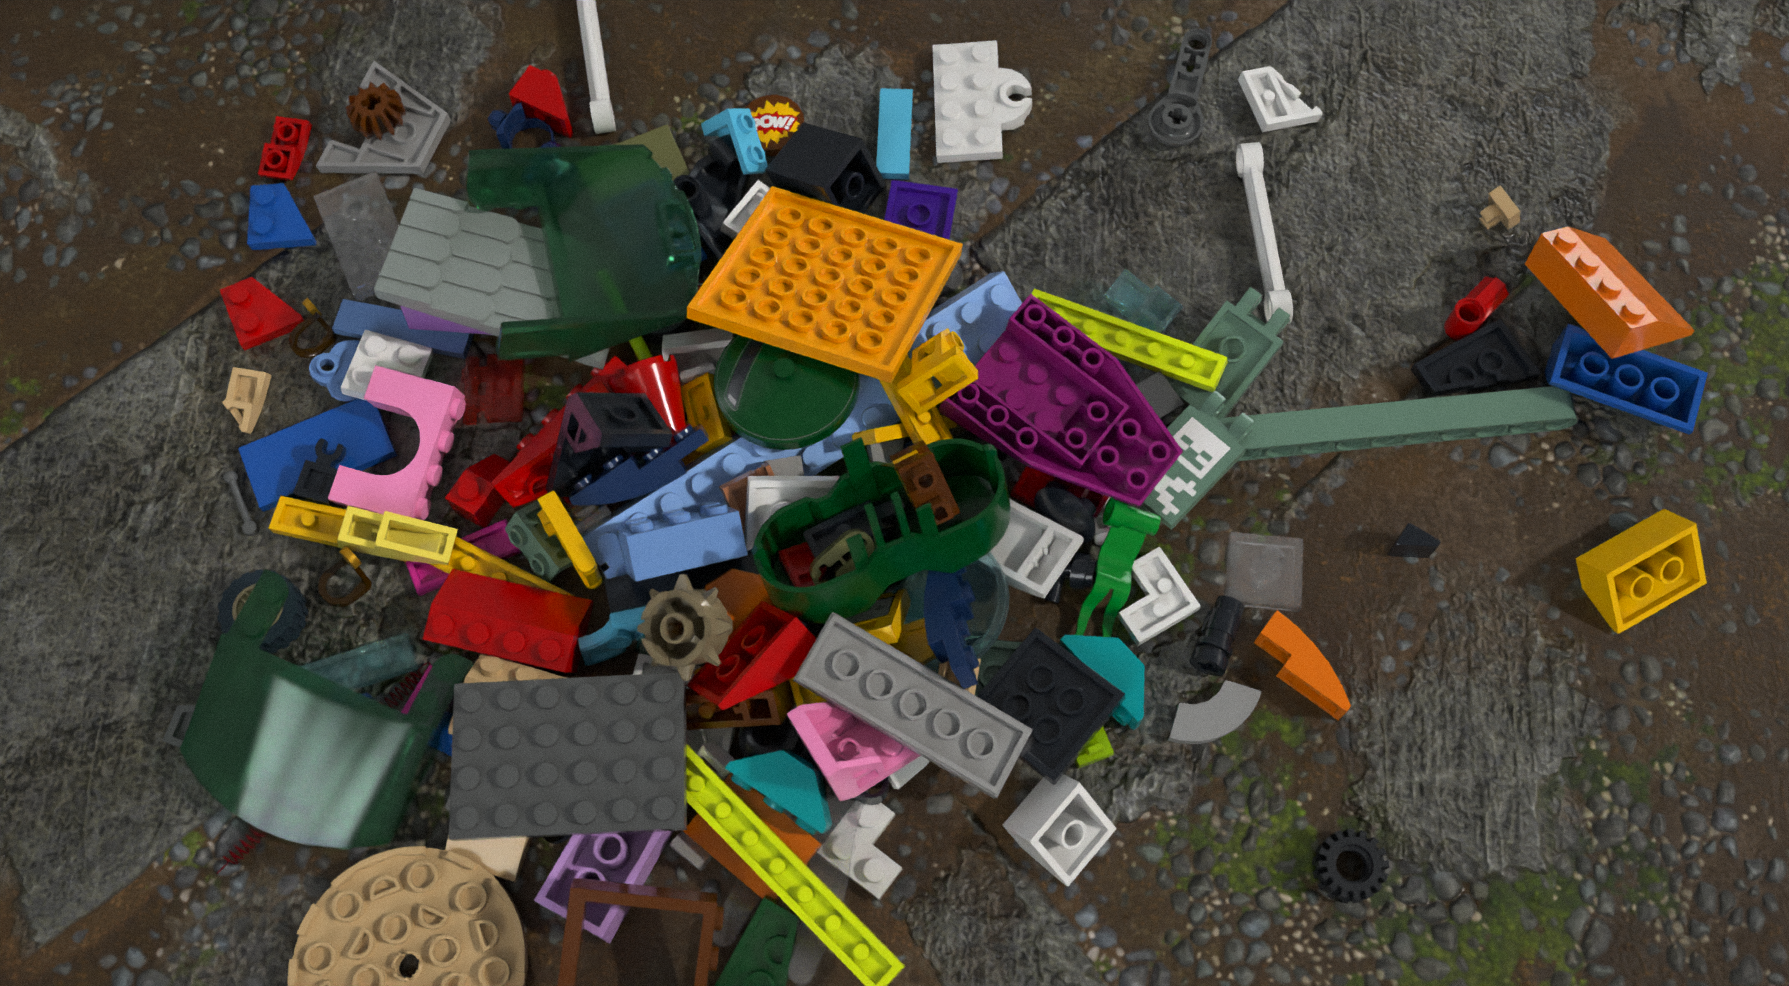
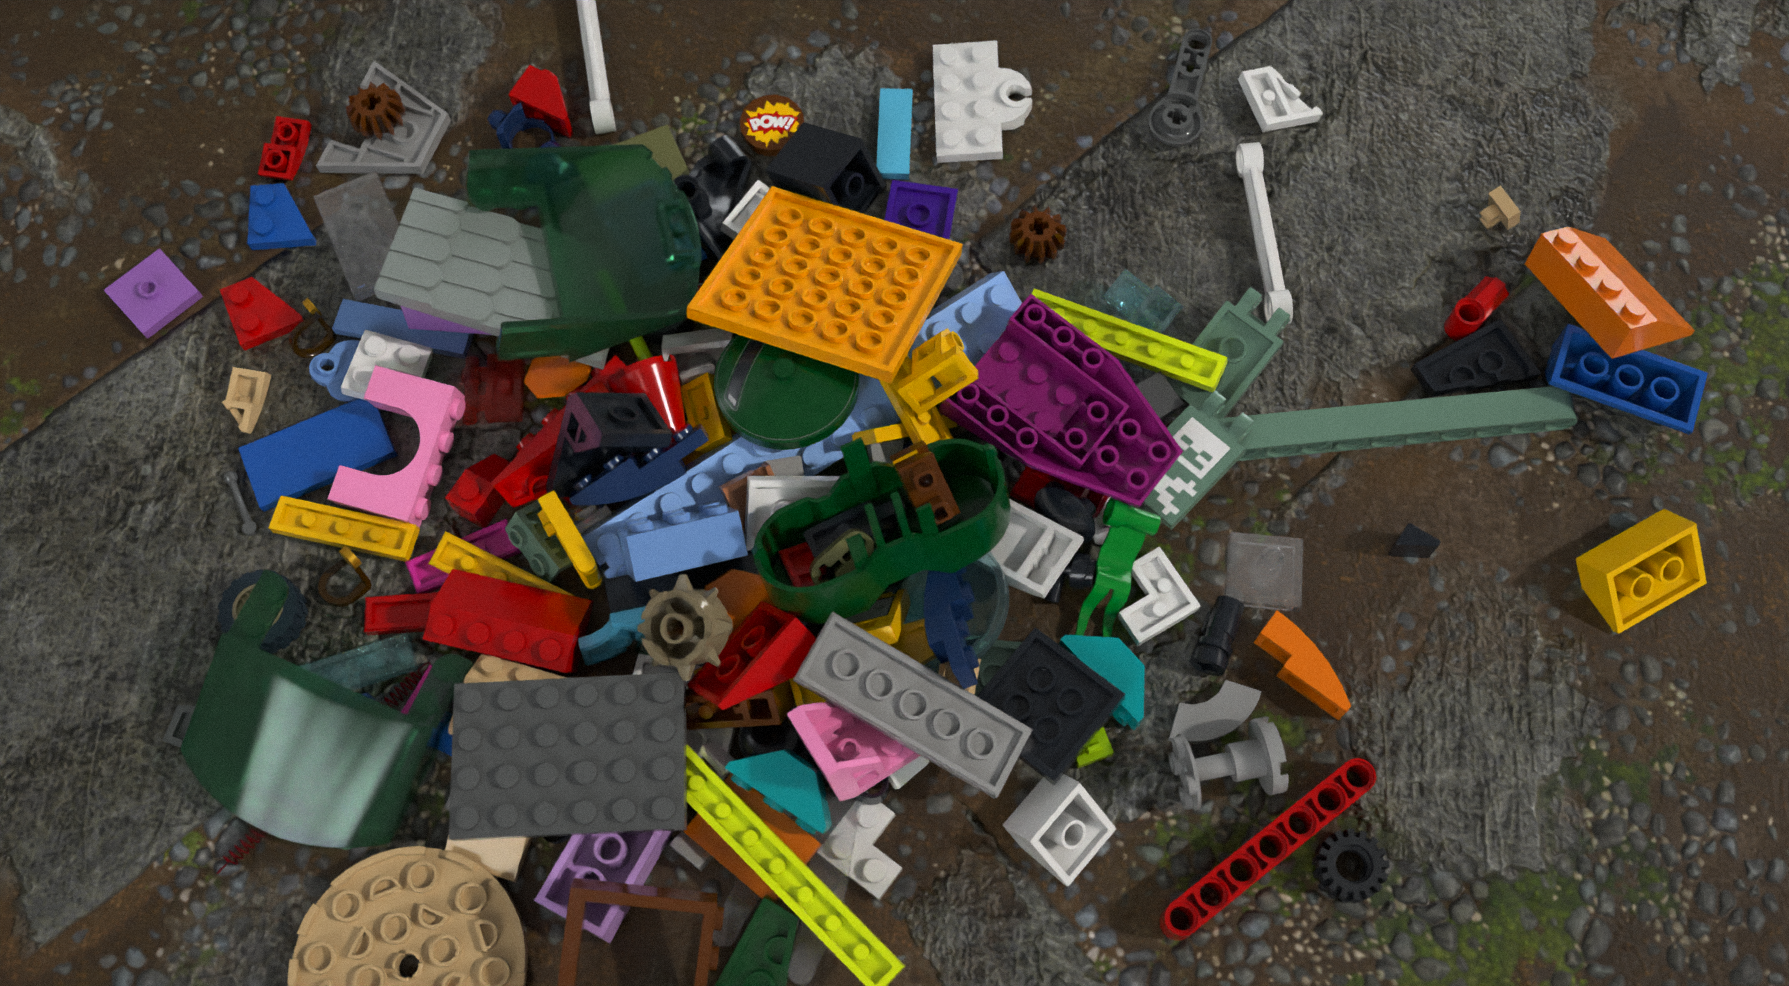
(153, 293): none -> medium lavender plate
(318, 477): black plate -> none
(396, 536): light yellow slope -> none
(397, 613): none -> red tile
(555, 376): none -> orange piece
(742, 129): medium azure bracket -> none
(1048, 241): none -> reddish brown gear
(1242, 760): none -> light grey piece
(1283, 838): none -> red beam

